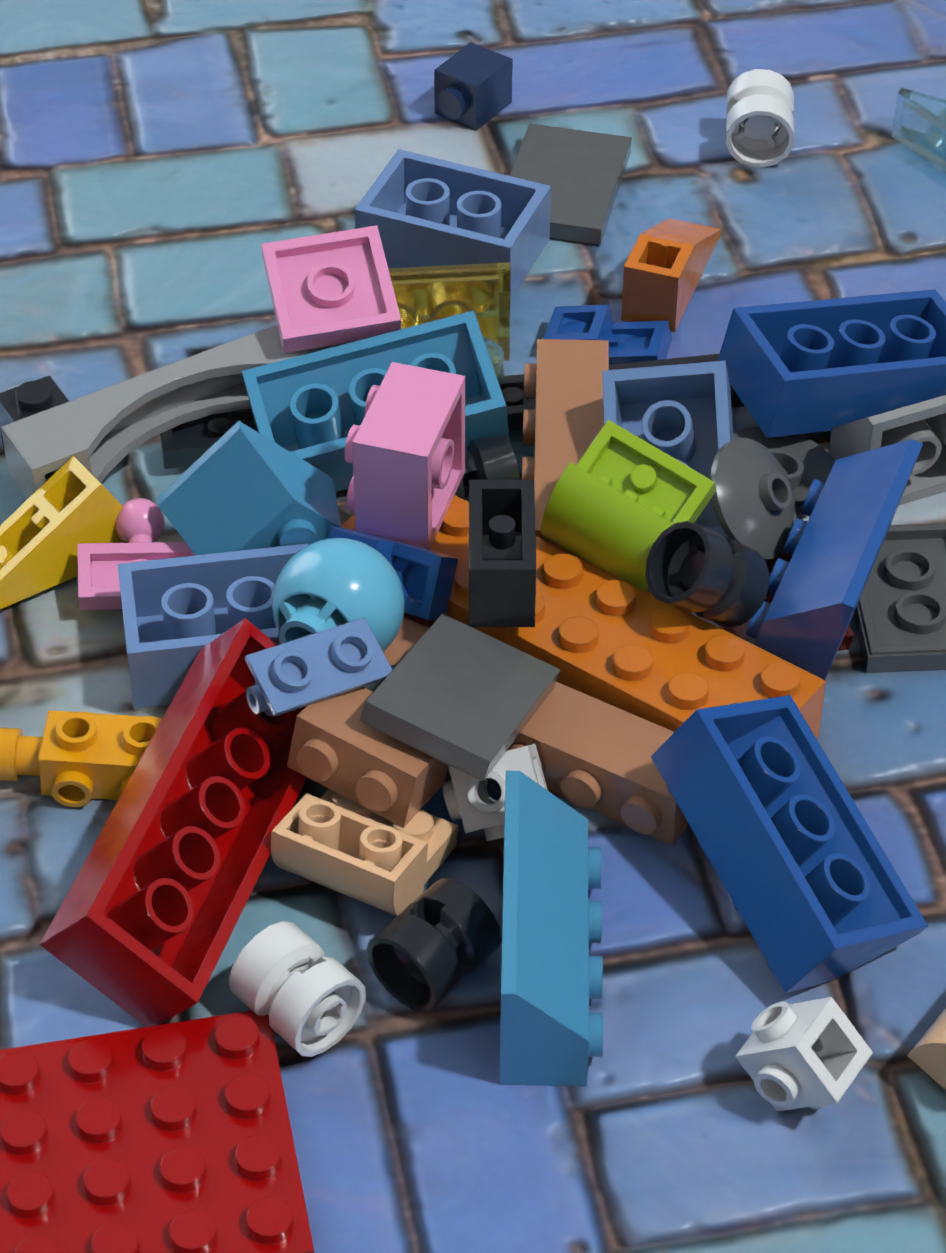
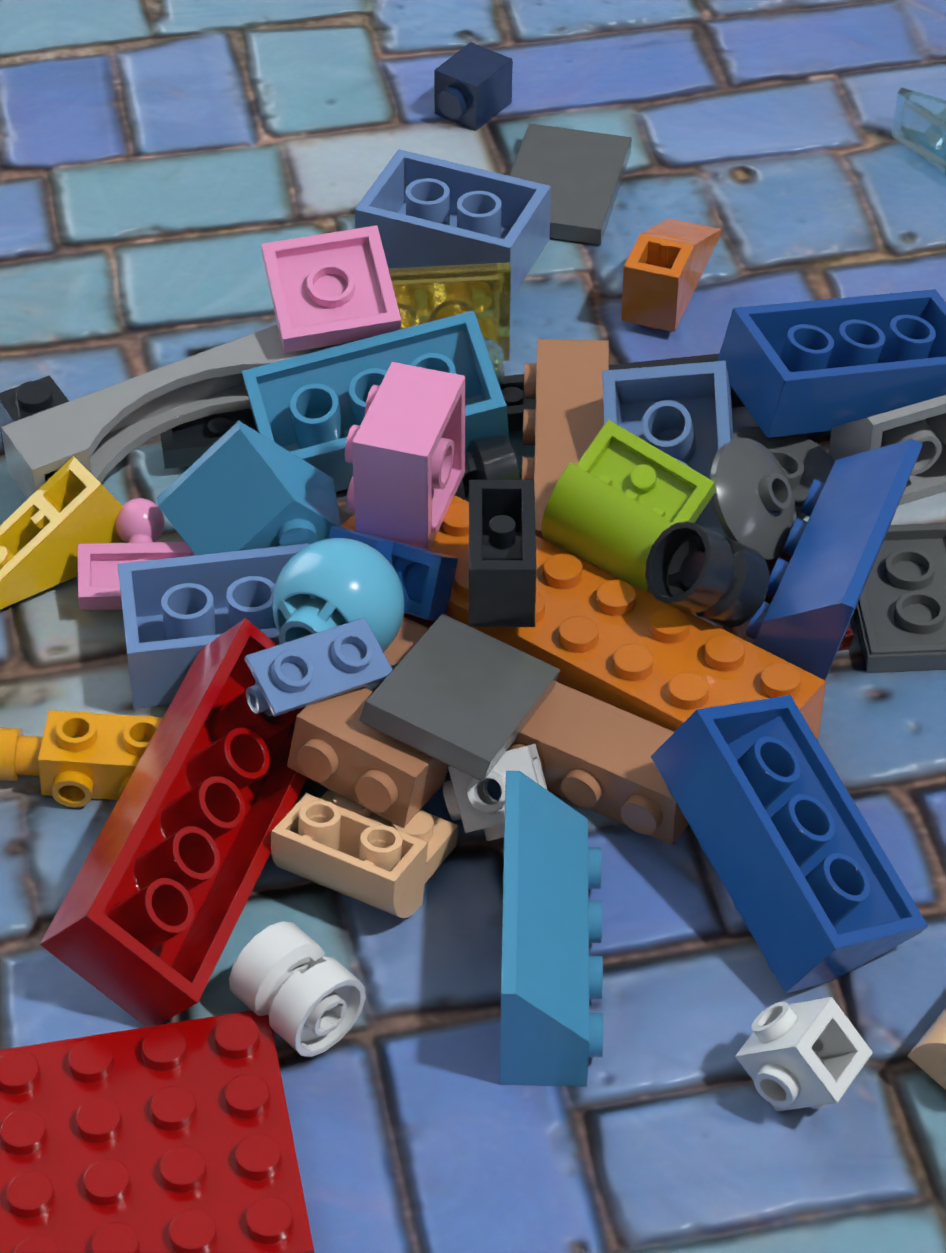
(434, 944): black wheel -> none
(627, 340): blue slope -> none
(760, 118): white wheel -> none

